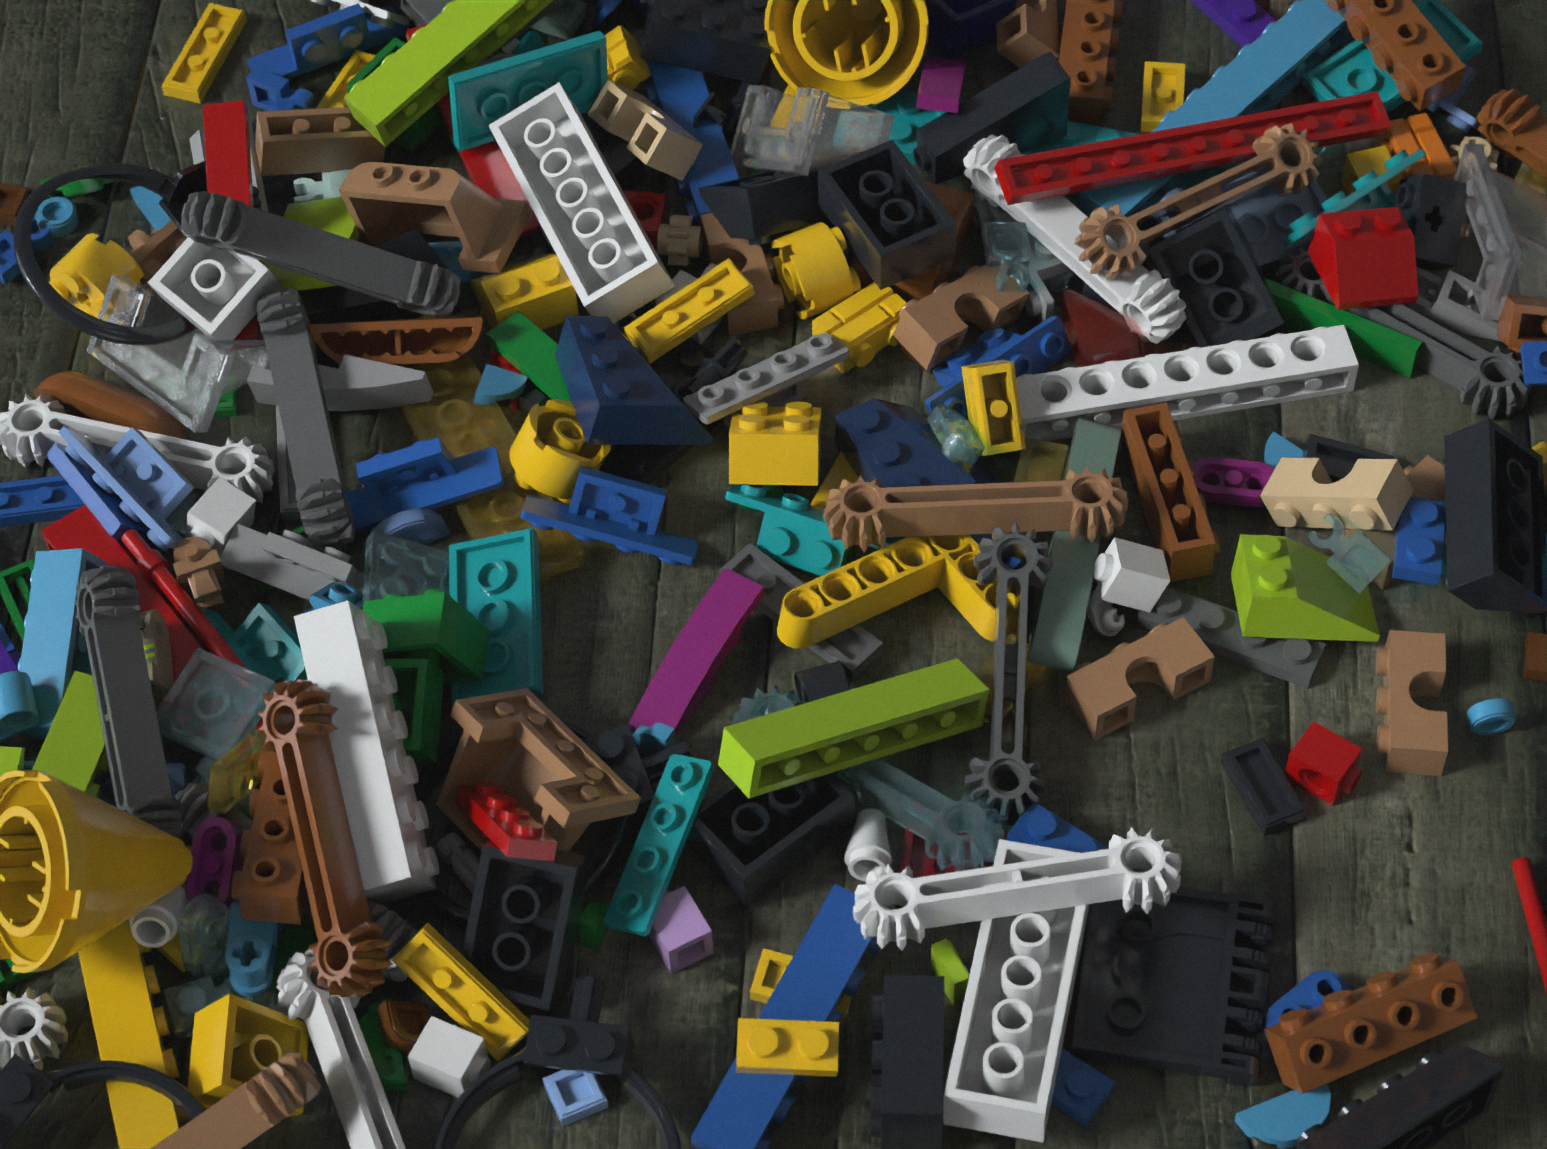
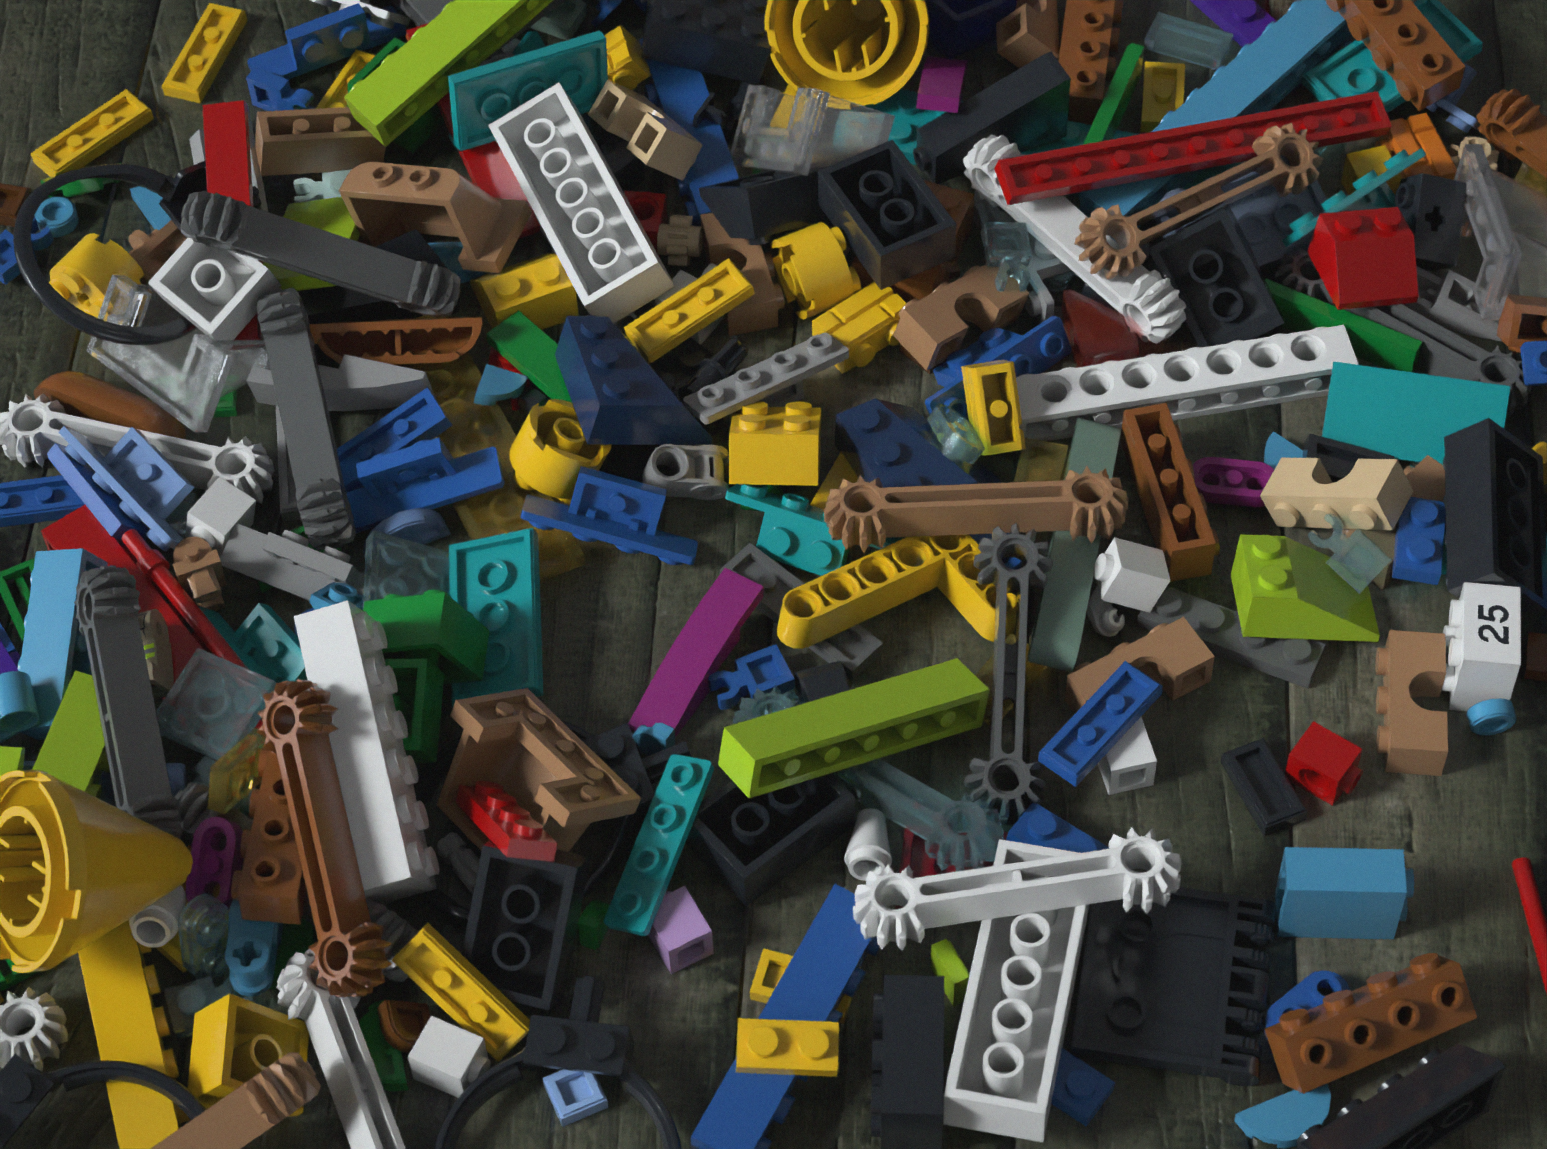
(93, 135): none -> yellow tile
(411, 422): none -> blue plate
(695, 468): none -> light grey piece
(756, 670): none -> blue plate
(1100, 723): none -> blue tile
(1117, 95): none -> green tile
(1129, 762): none -> white brick
(1188, 41): none -> clear light blue tile
(1342, 893): none -> dark azure brick
(1405, 410): none -> teal tile
(1482, 644): none -> white brick

